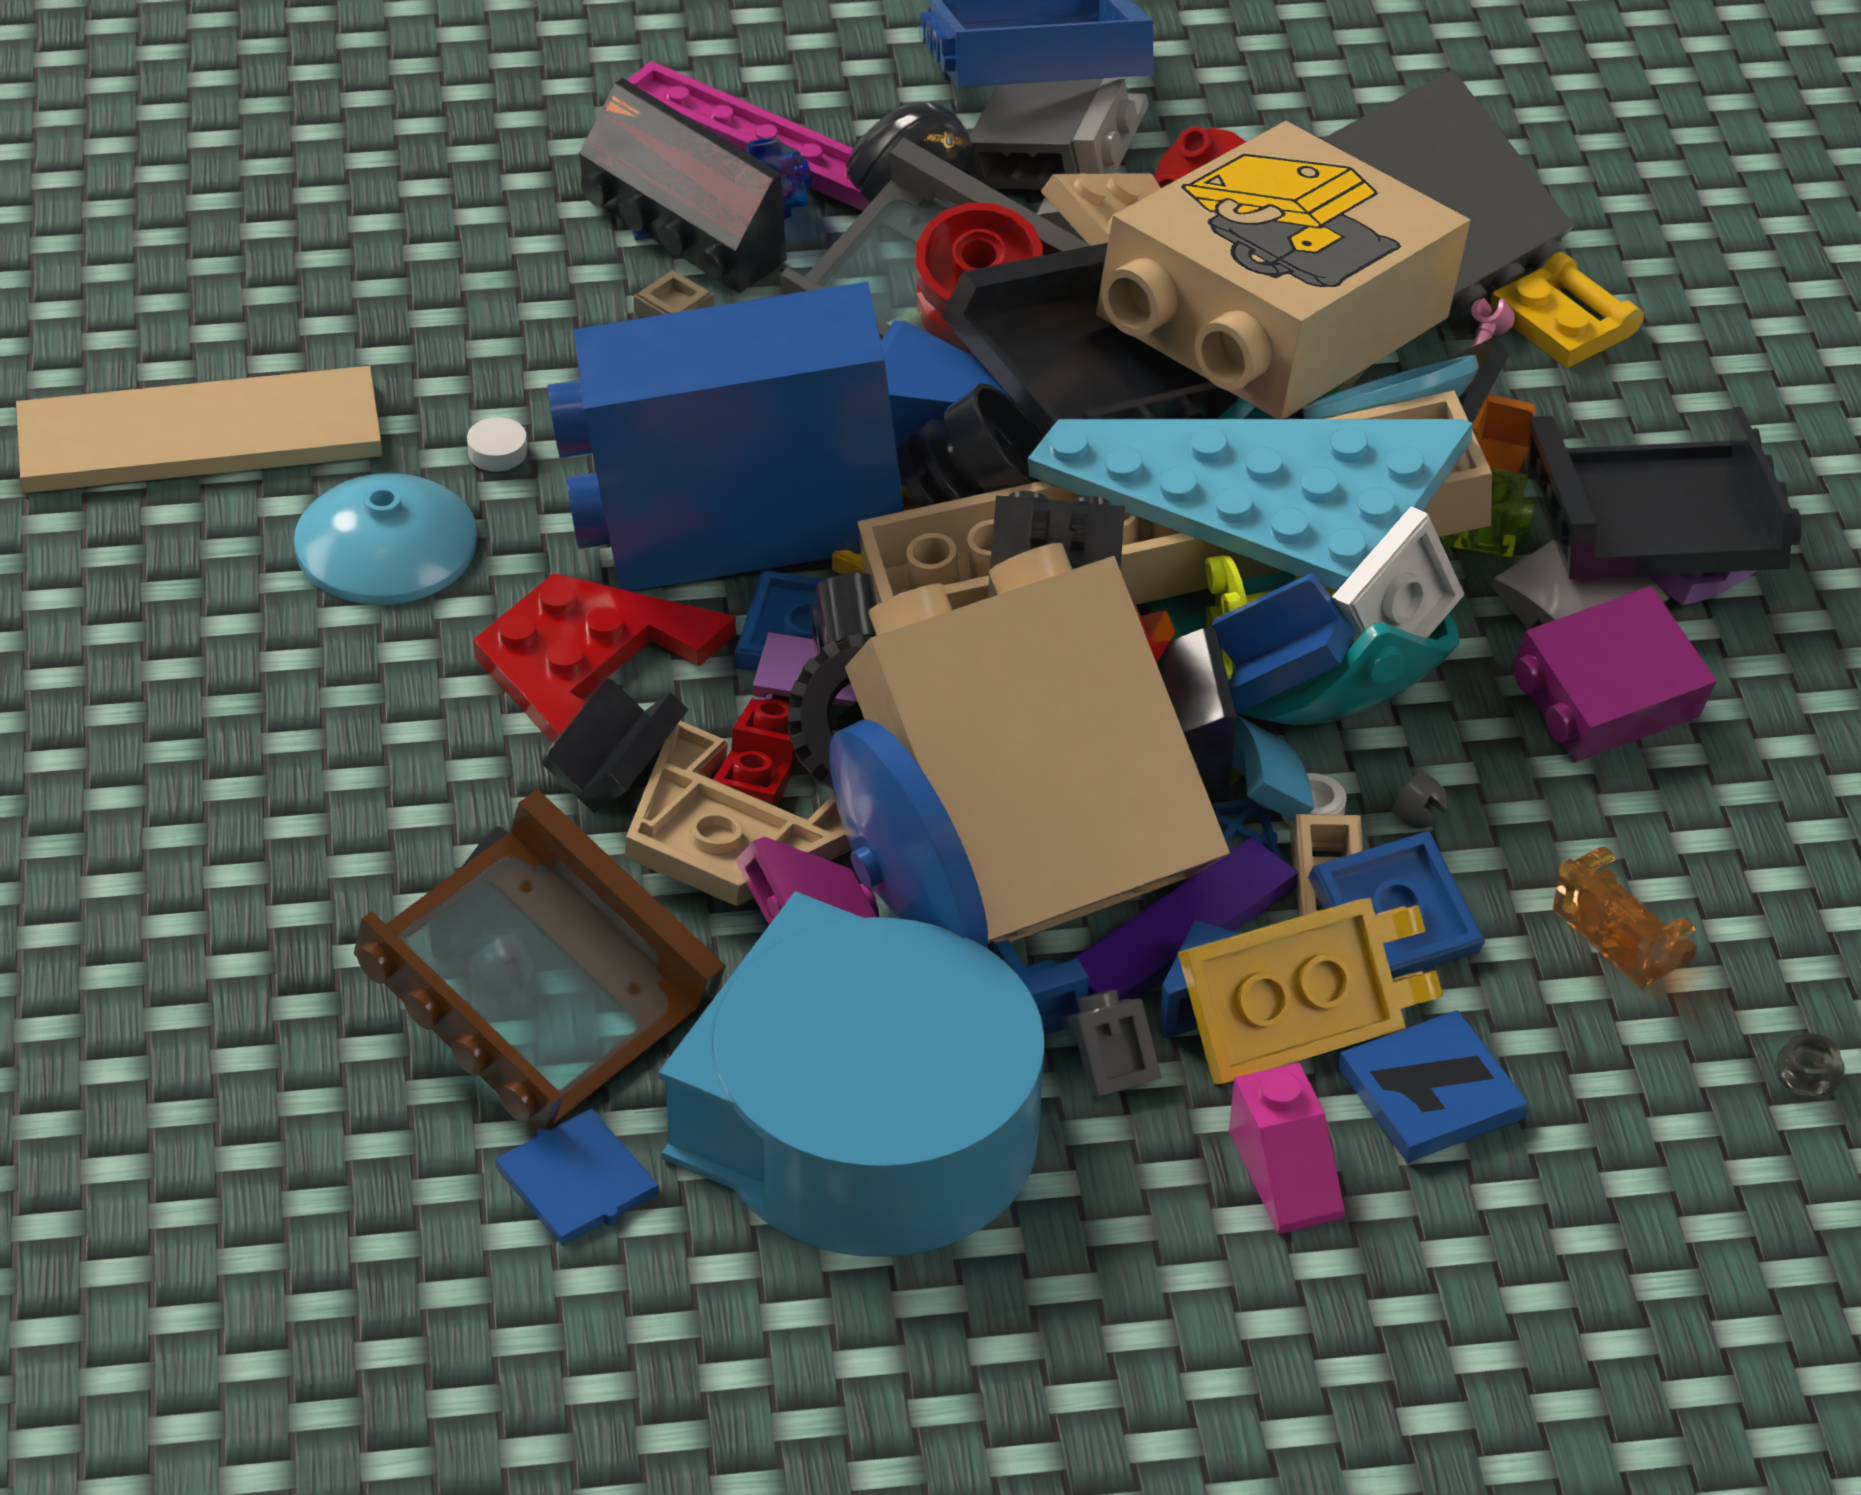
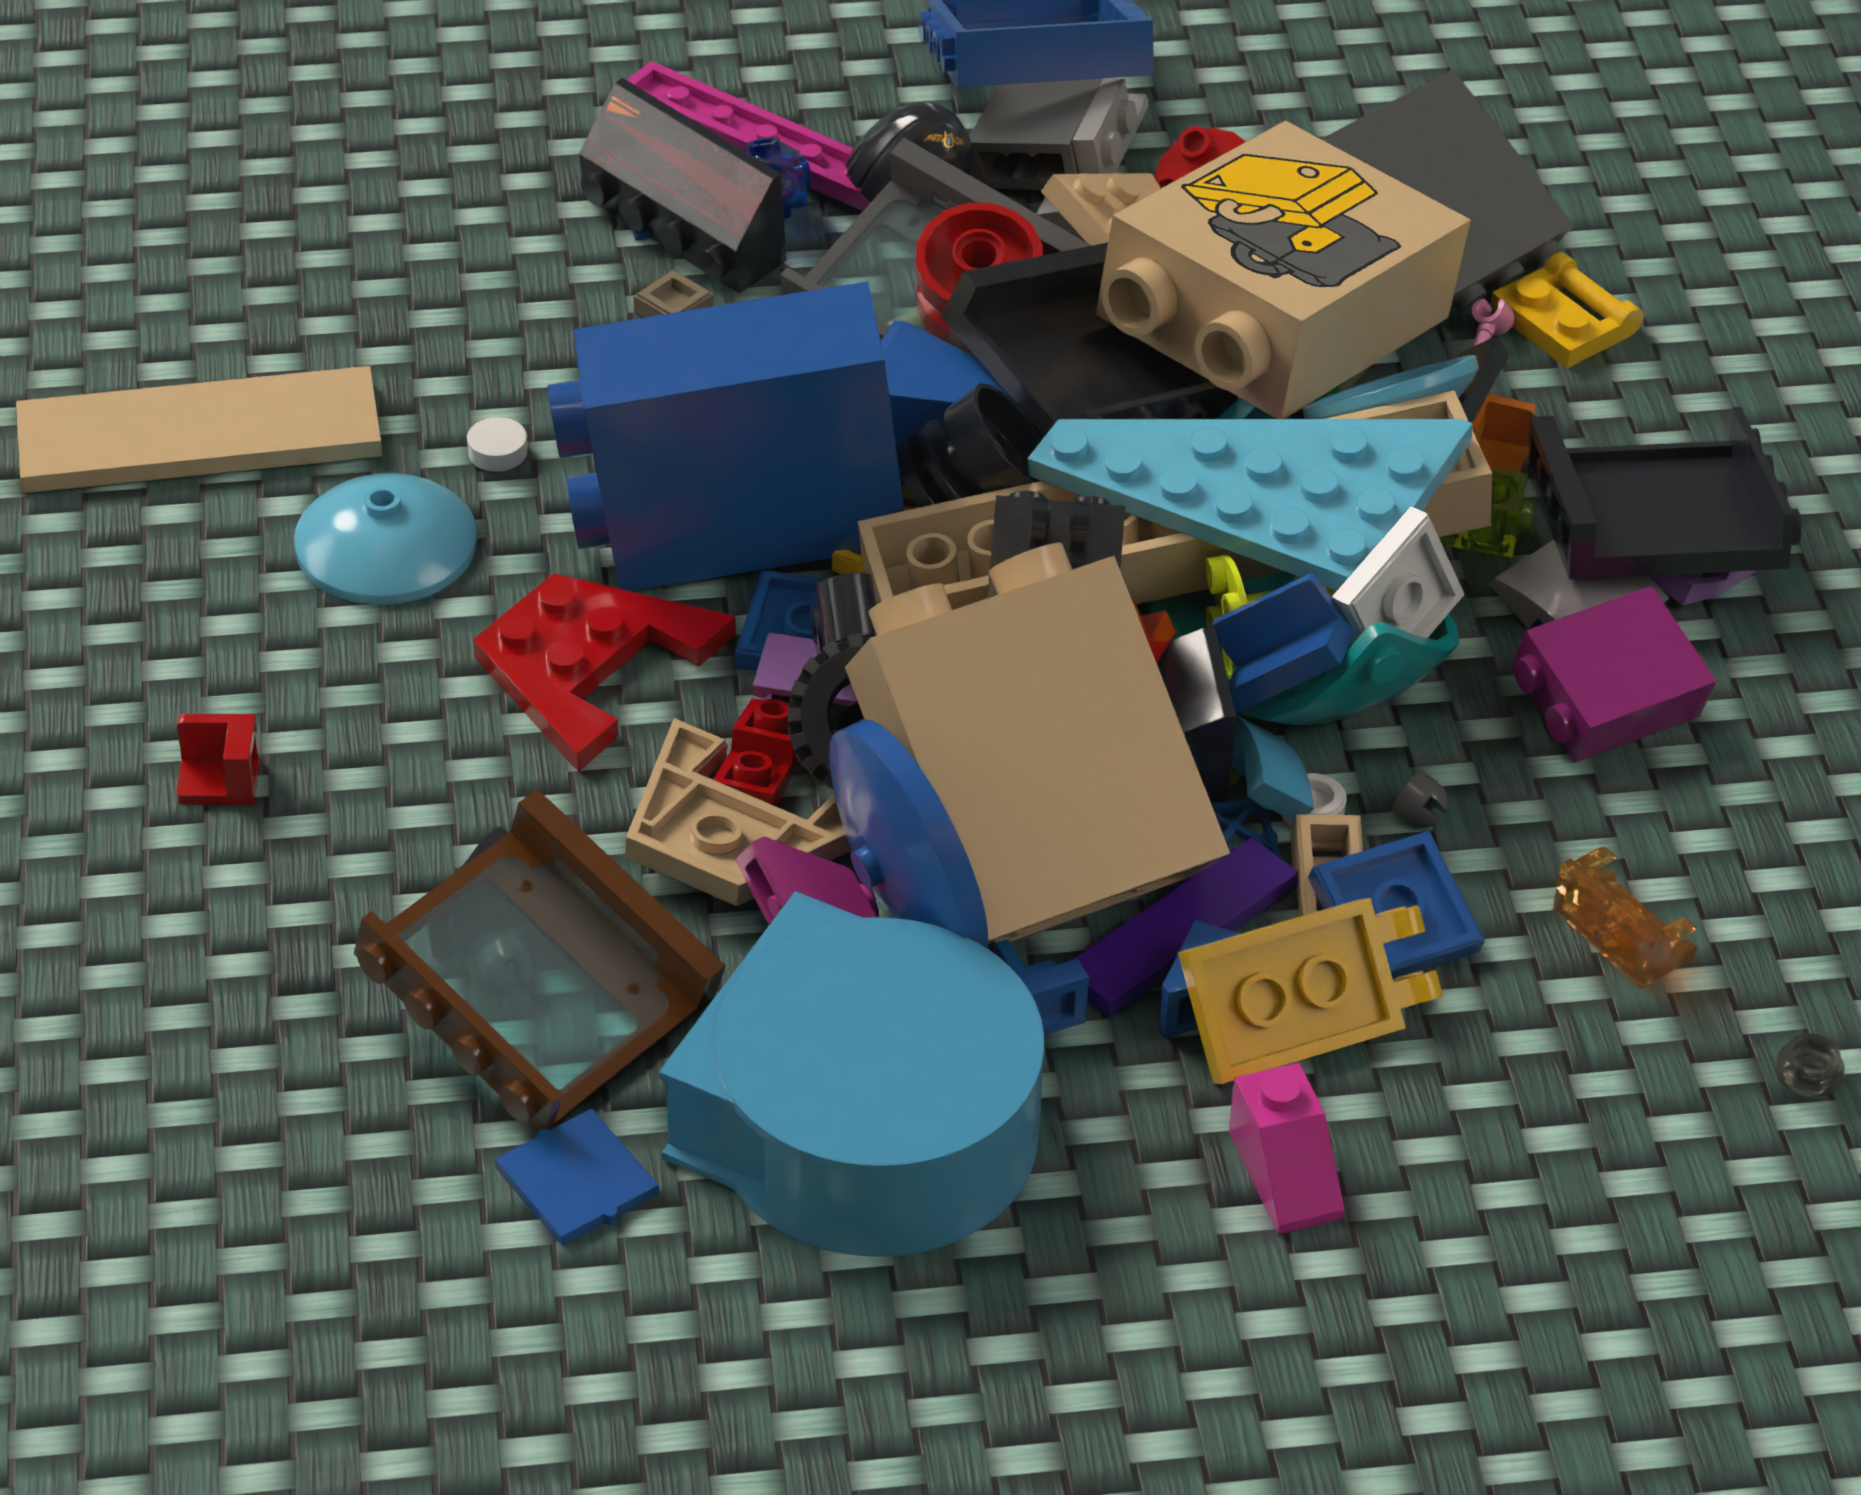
(218, 759): none -> red panel
(610, 743): black panel -> none
(1113, 1042): dark grey bracket -> none
(1432, 1085): blue tile -> none

